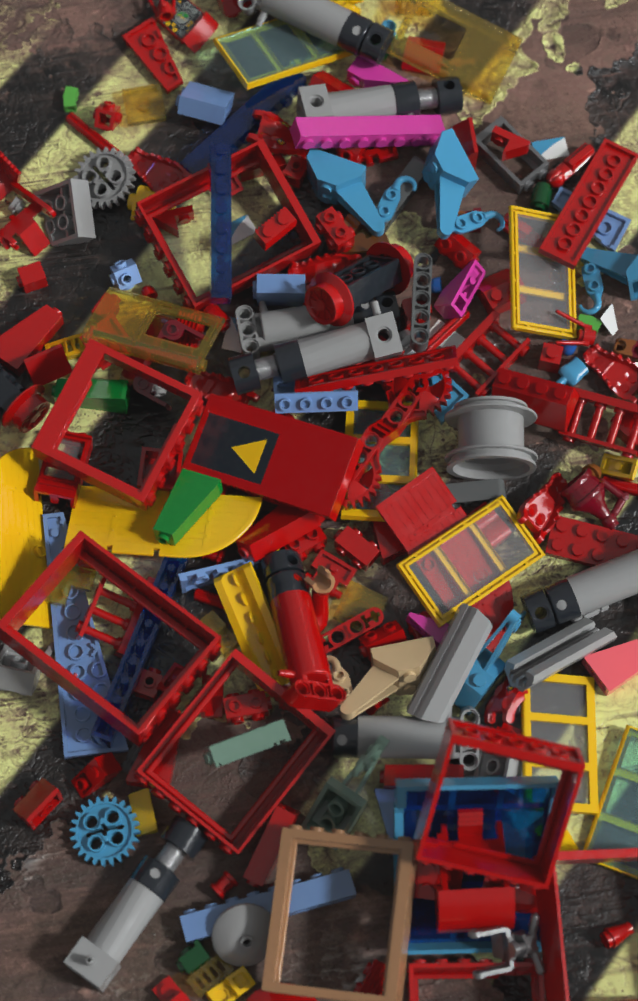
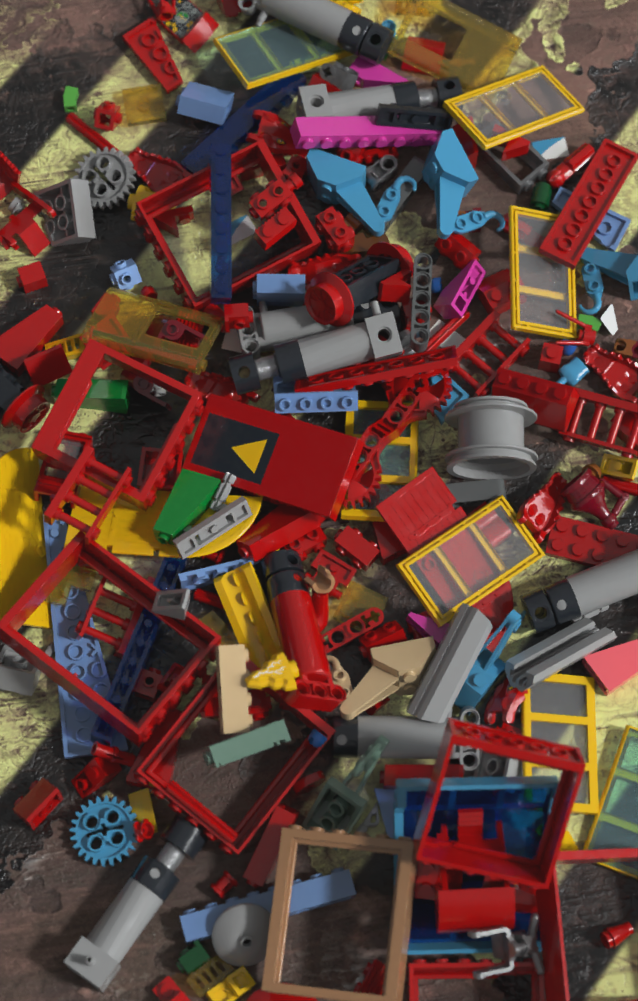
(77, 477): none -> red fence
(112, 754): none -> red pin
(143, 830): none -> red plate
(172, 603): none -> light grey slope
(201, 811): none -> red axle
(212, 527): none -> light grey hinge
(222, 491): none -> light grey axle
(232, 689): none -> tan brick
(237, 316): none -> red brick
(272, 199): none -> red brick
(275, 674): none -> yellow rock
(309, 782): none -> red piece
(316, 738): none -> blue hinge
(339, 75): none -> flat silver piece
(366, 823): none -> light grey hand
(378, 175): none -> flat silver piece
(396, 288): none -> red slope
(413, 117): none -> black hinge
(513, 107): none -> clear door

